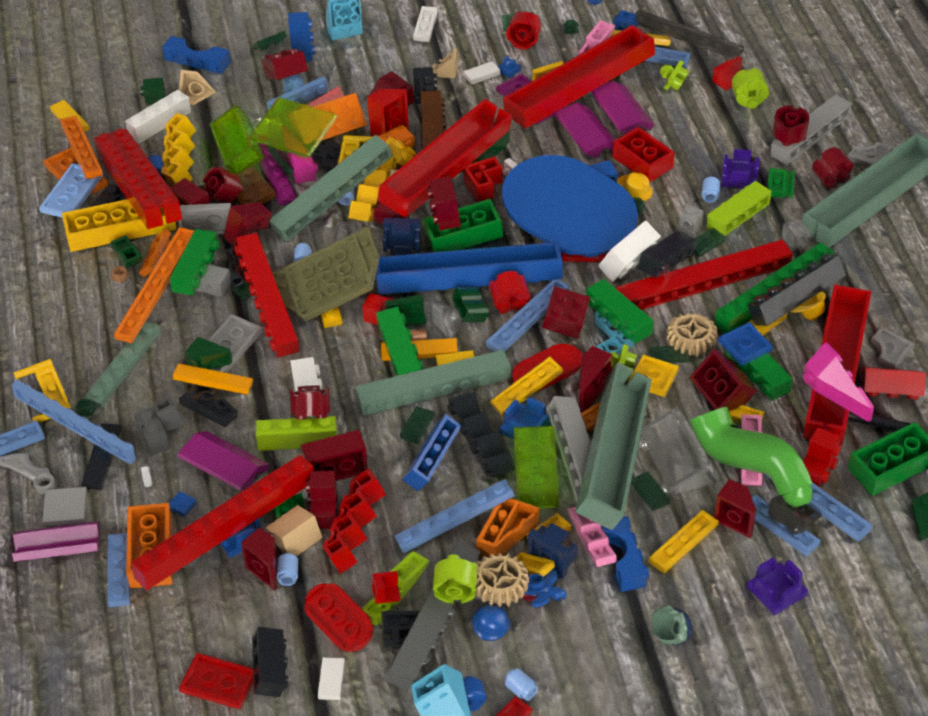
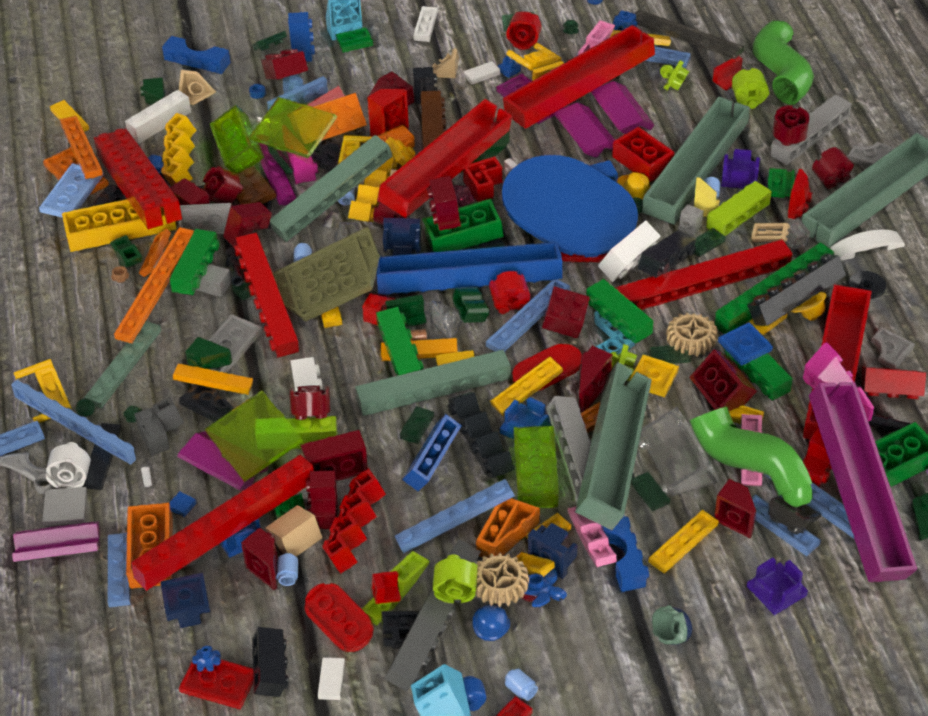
(68, 466): none -> white brick
(129, 413): none -> clear green plate
(185, 599): none -> dark blue panel
(206, 658): none -> blue plant
(253, 435): none -> clear neon green piece
(257, 91): none -> blue tile
(354, 40): none -> green plate
(463, 195): none -> clear pink bracket
(535, 59): none -> yellow plate
(695, 159): none -> sand green piece
(705, 197): none -> light yellow slope
(769, 235): none -> tan tile
(793, 70): none -> bright green animal
(799, 196): none -> red slope
(862, 482): none -> magenta piece
(867, 240): none -> white slope
(868, 281): none -> black dish

